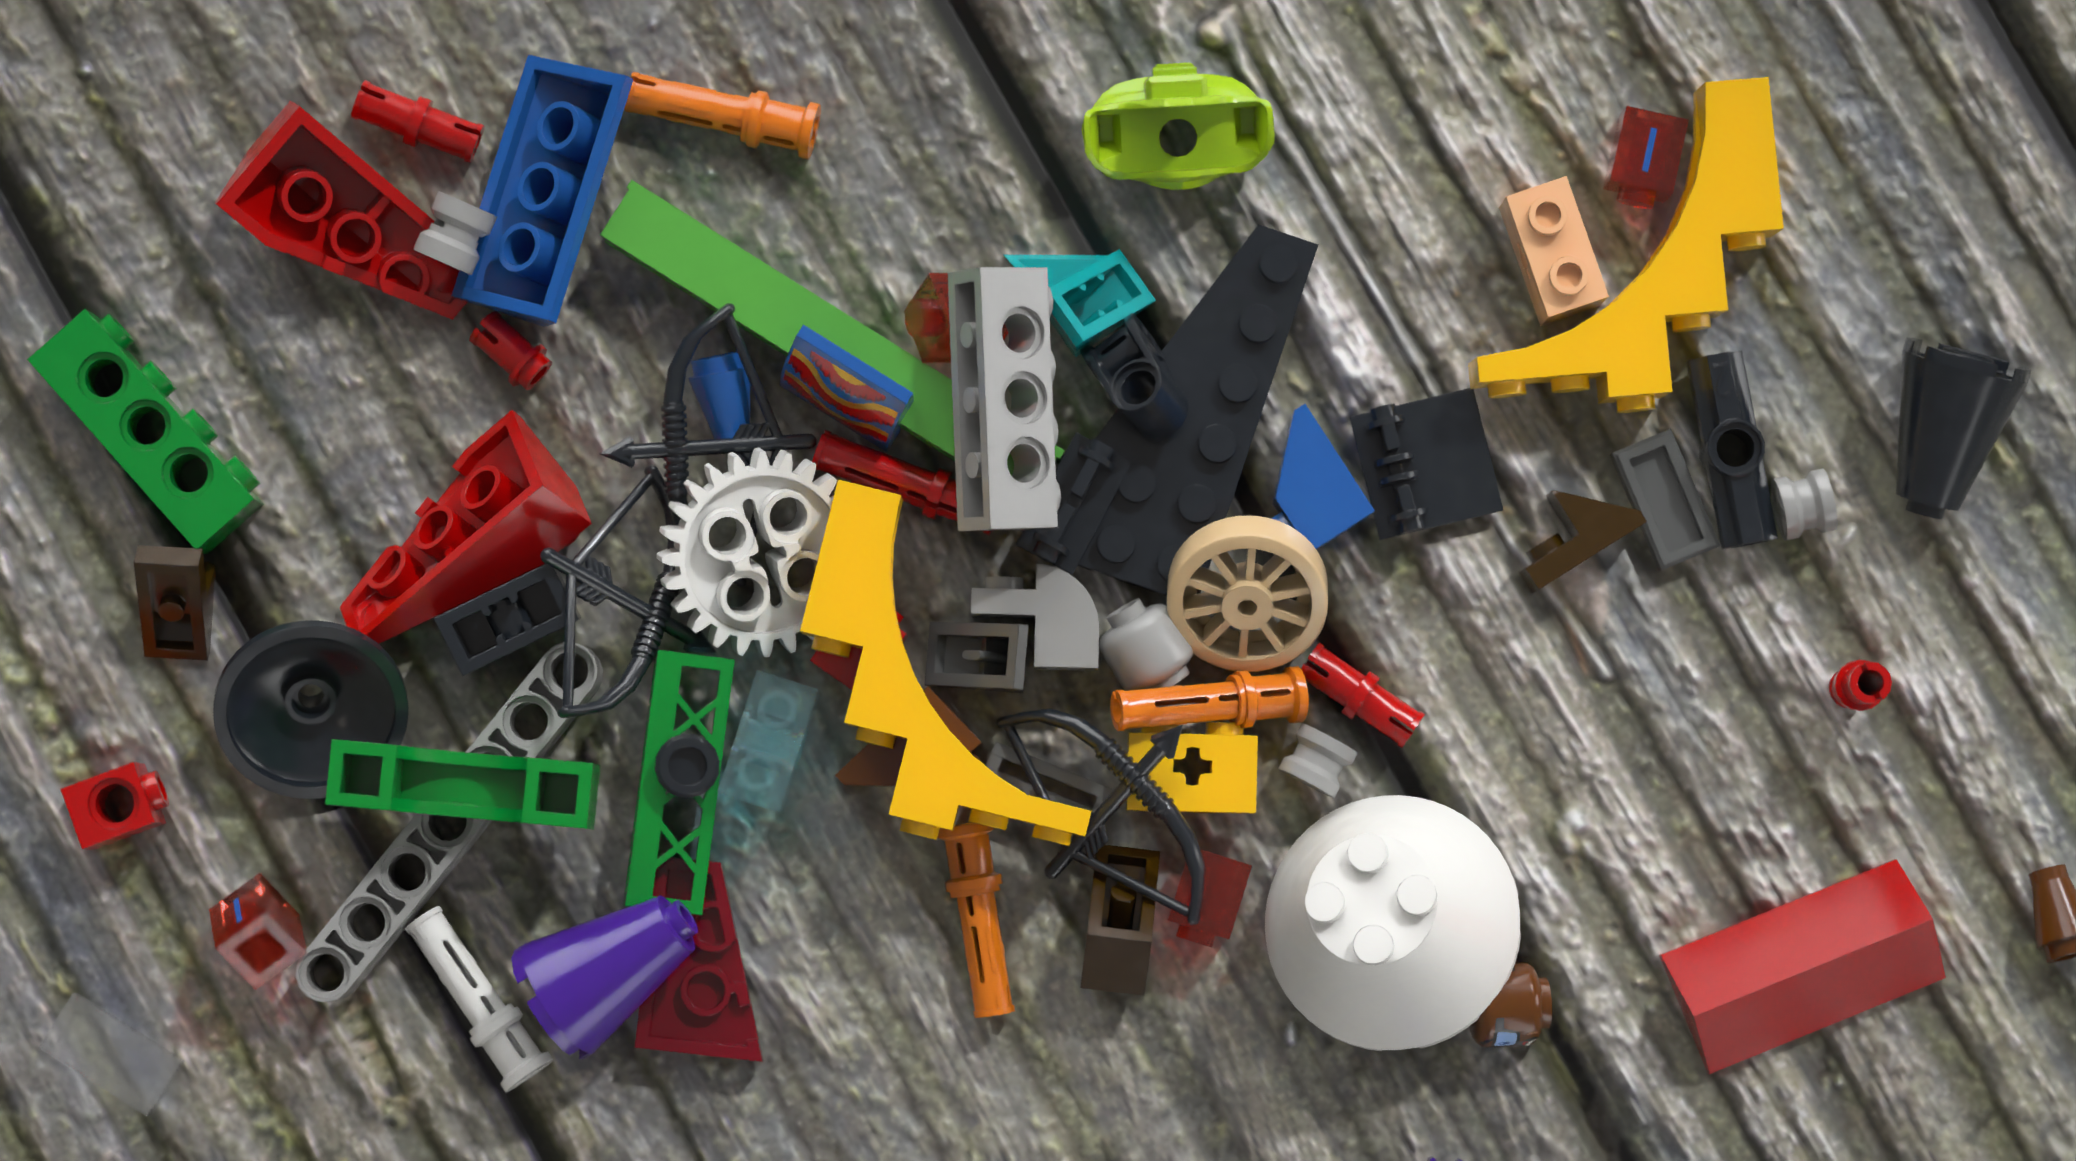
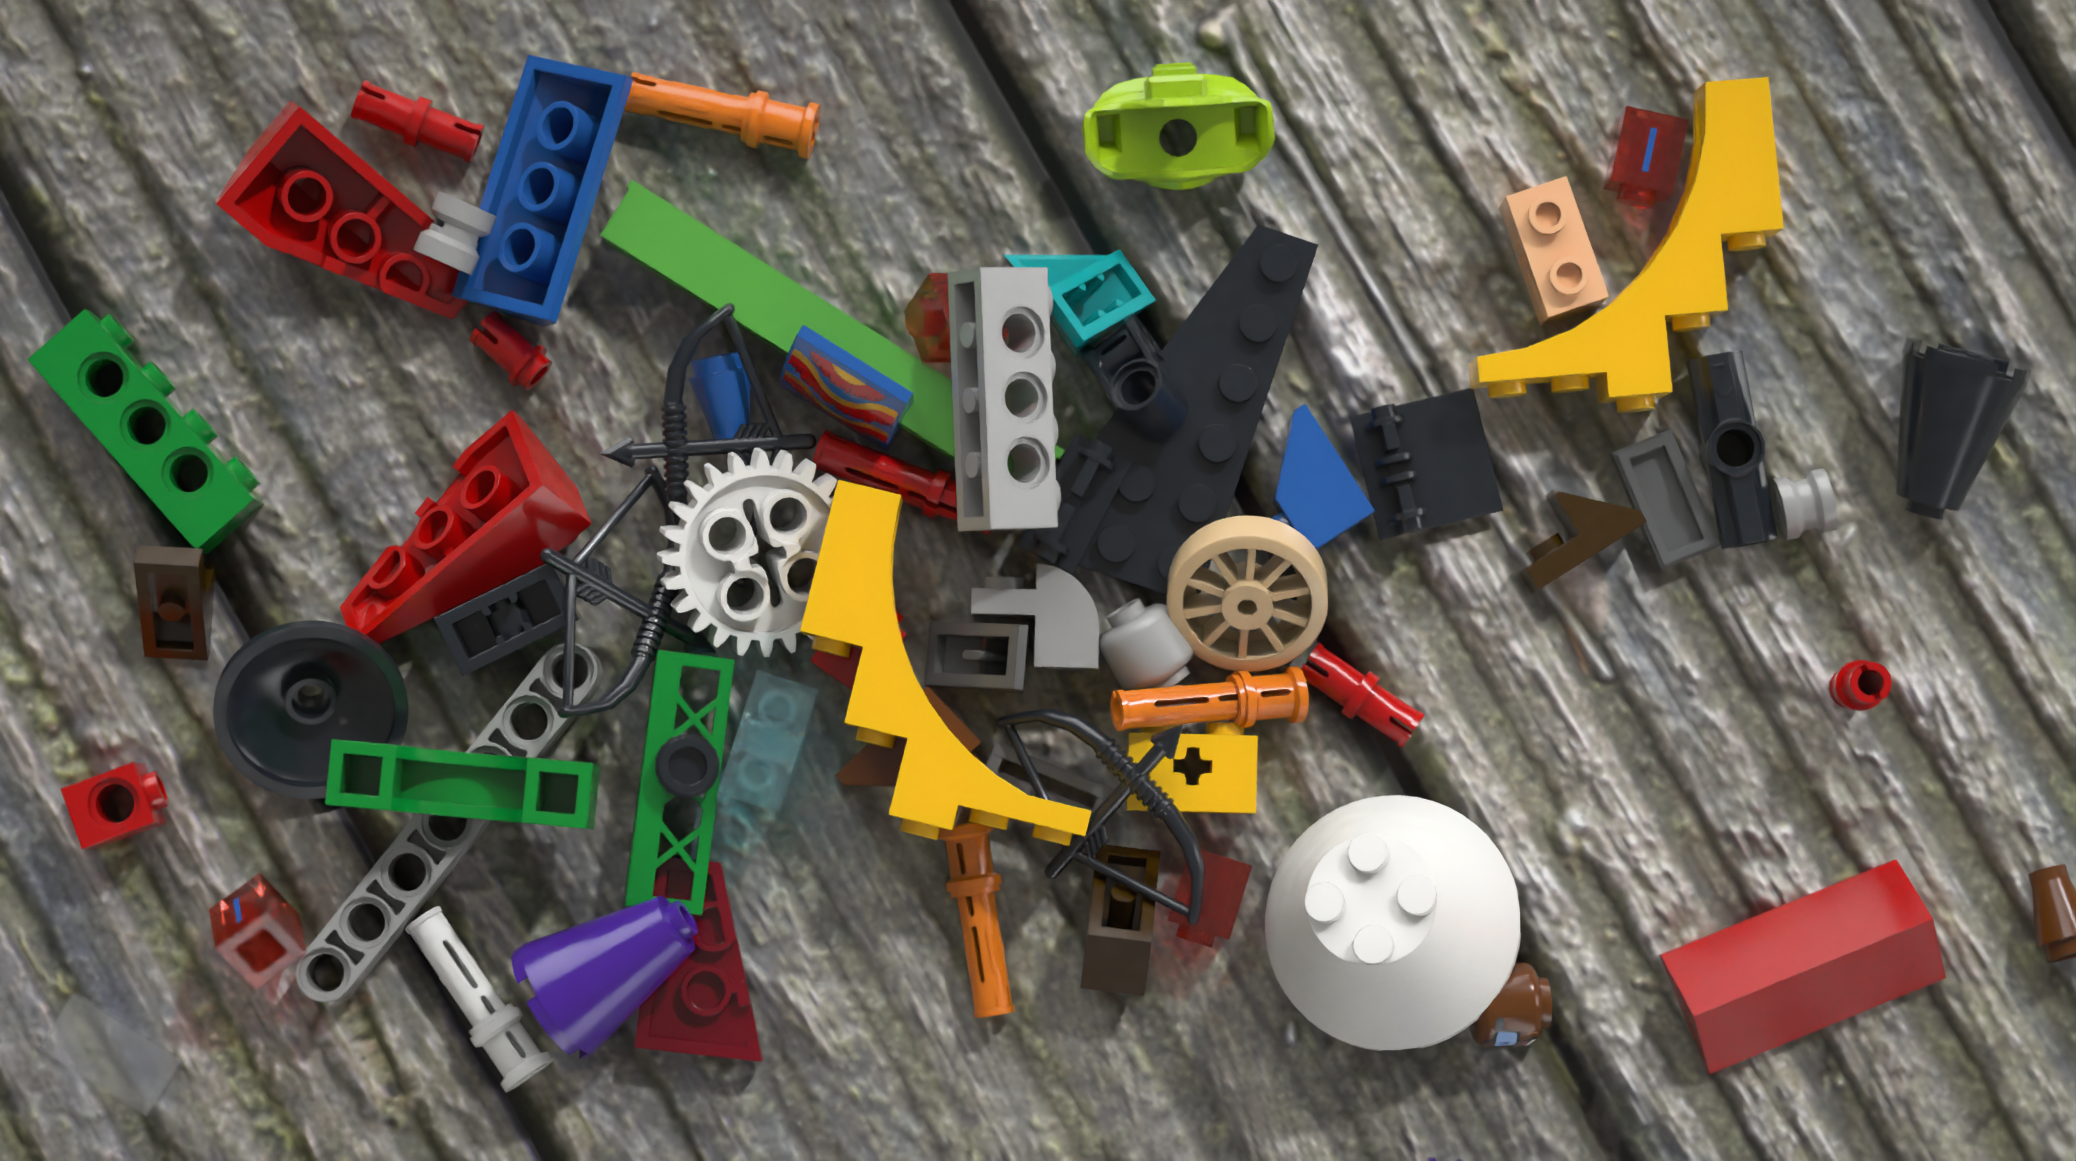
(1318, 760): light grey wheel -> none

